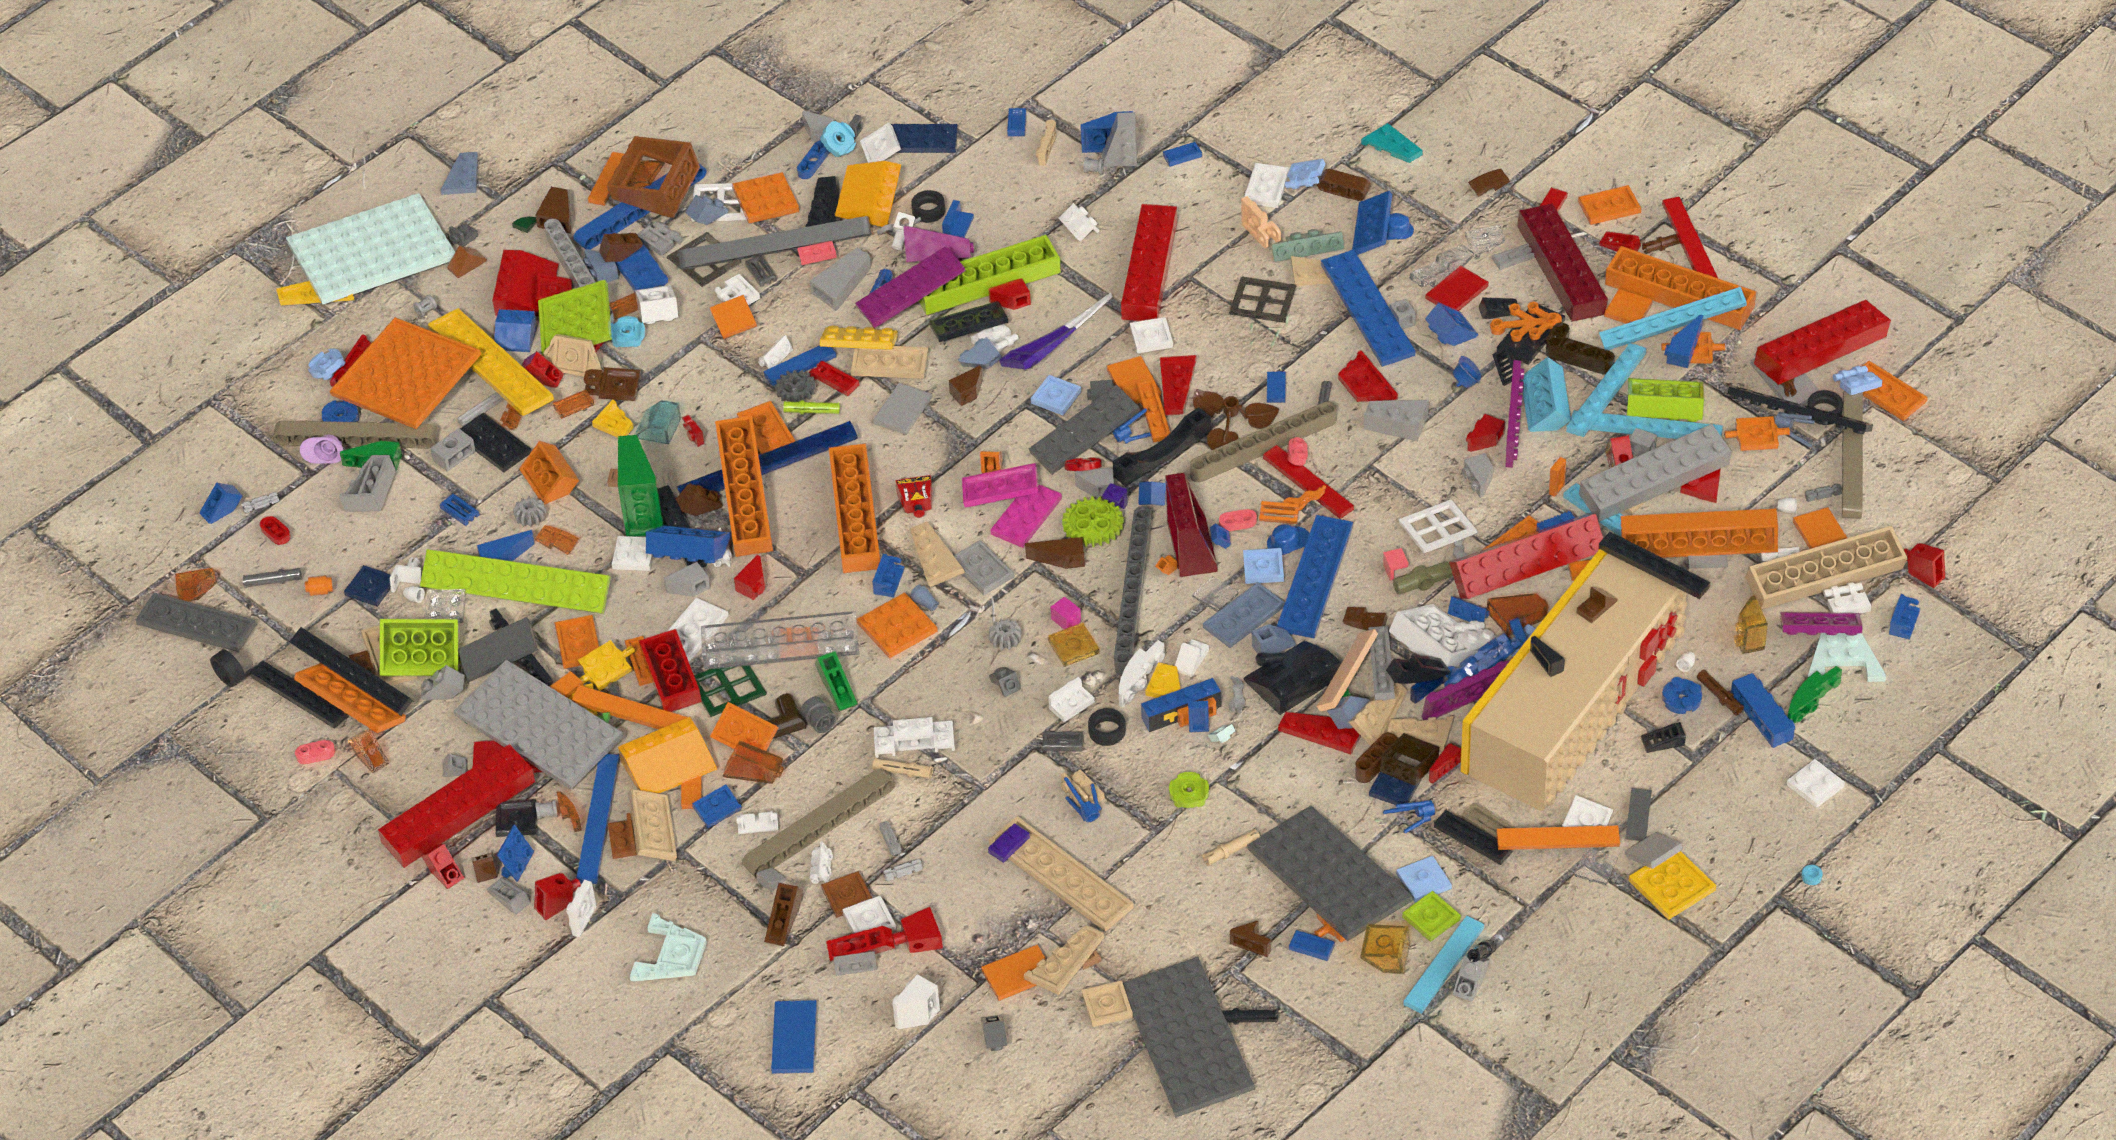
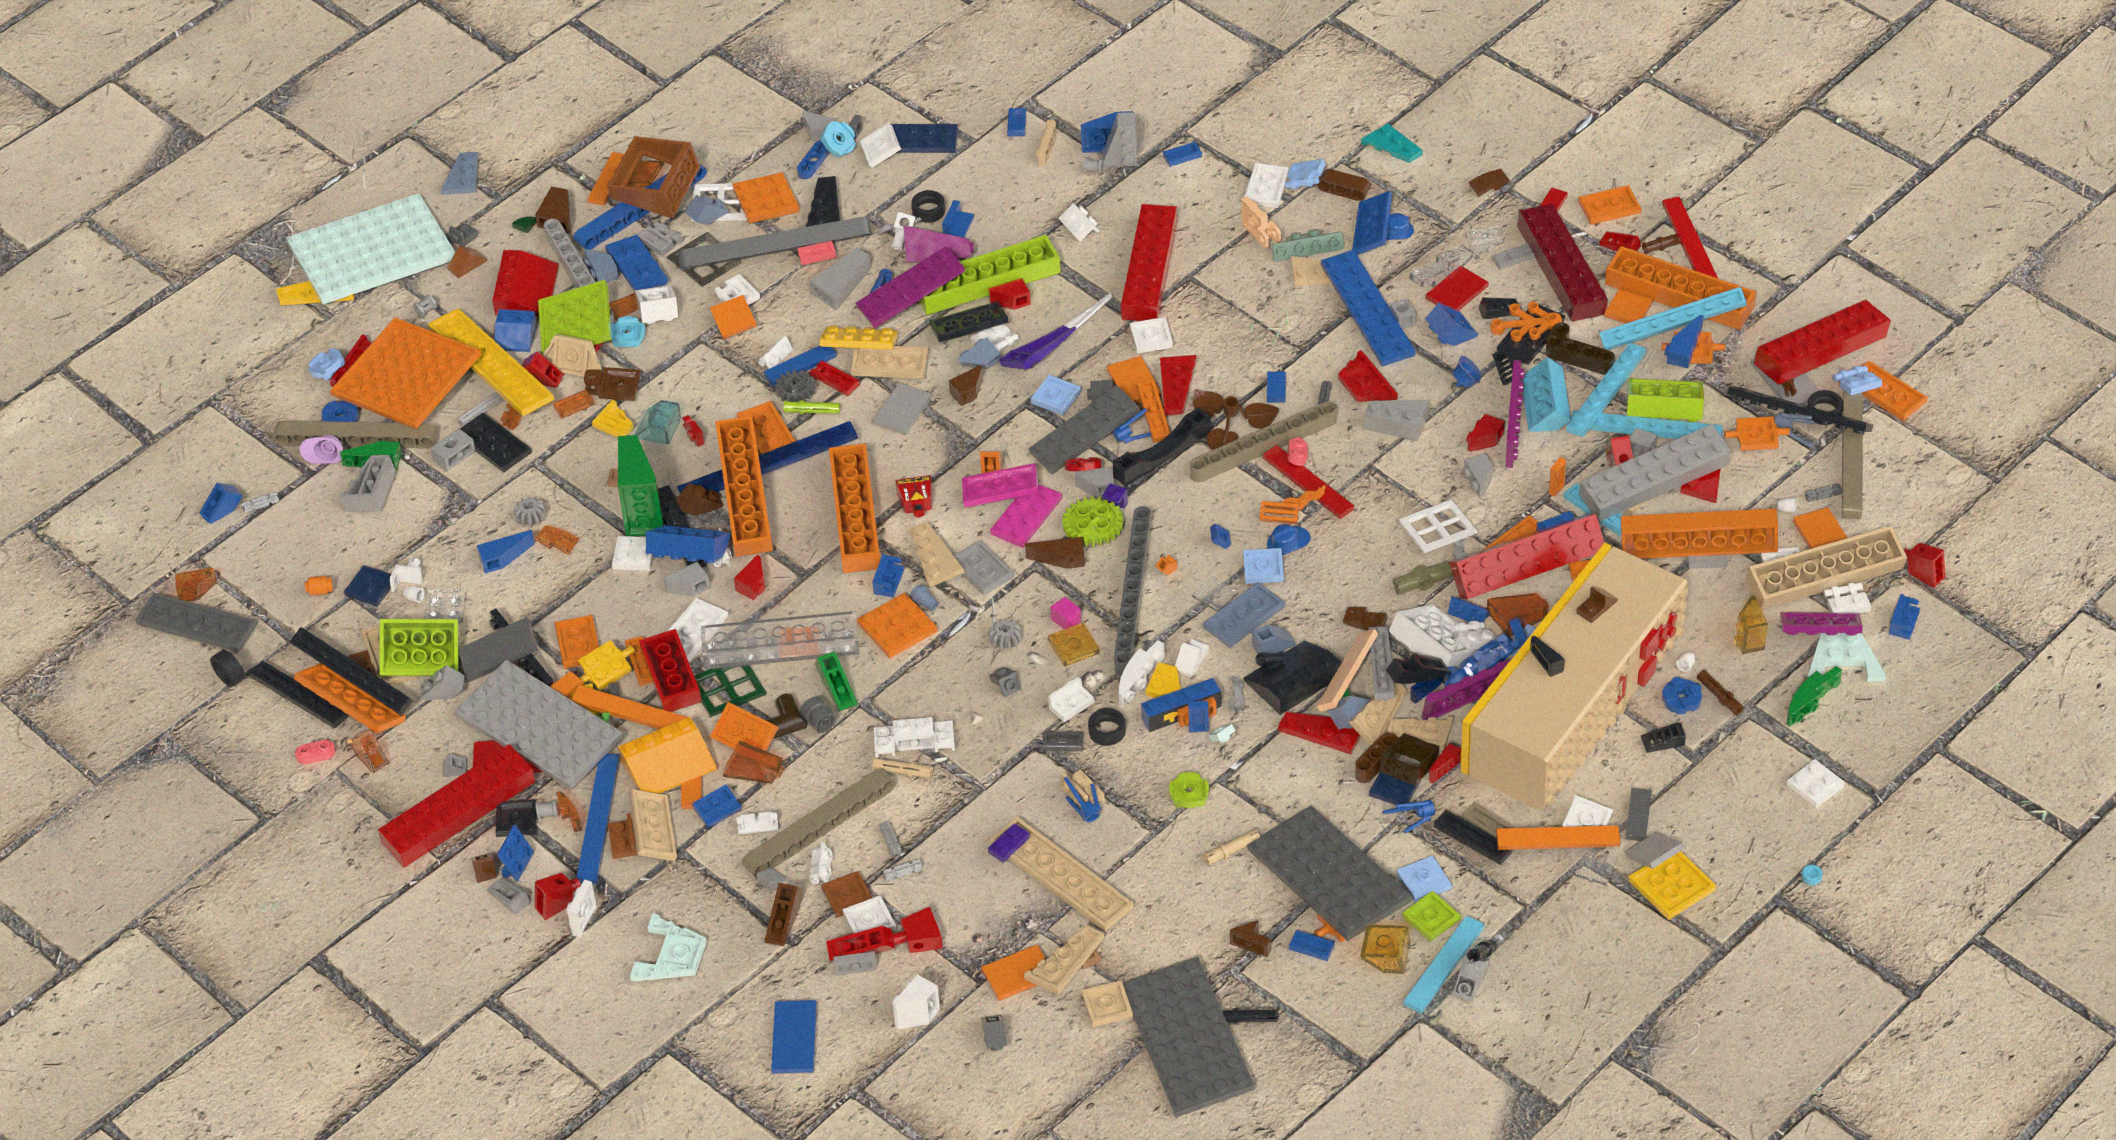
(275, 530): red plate -> none
(280, 576): dark grey pin -> none
(442, 865): slope -> none
(456, 511): blue tile -> none
(515, 581): lime plate -> none
(548, 473): orange slope -> none
(550, 285): red tile -> none
(619, 246): reddish brown slope -> none
(772, 277): flat silver tile -> none
(869, 191): light orange slope -> none
(1152, 493): blue panel -> none
(1188, 528): dark red windscreen -> none
(1238, 520): coral plate -> none
(1263, 299): clear smoke window -> none
(1315, 576): blue plate -> none
(1393, 561): coral panel -> none
(1654, 565): black plate -> none
(1763, 710): blue brick -> none

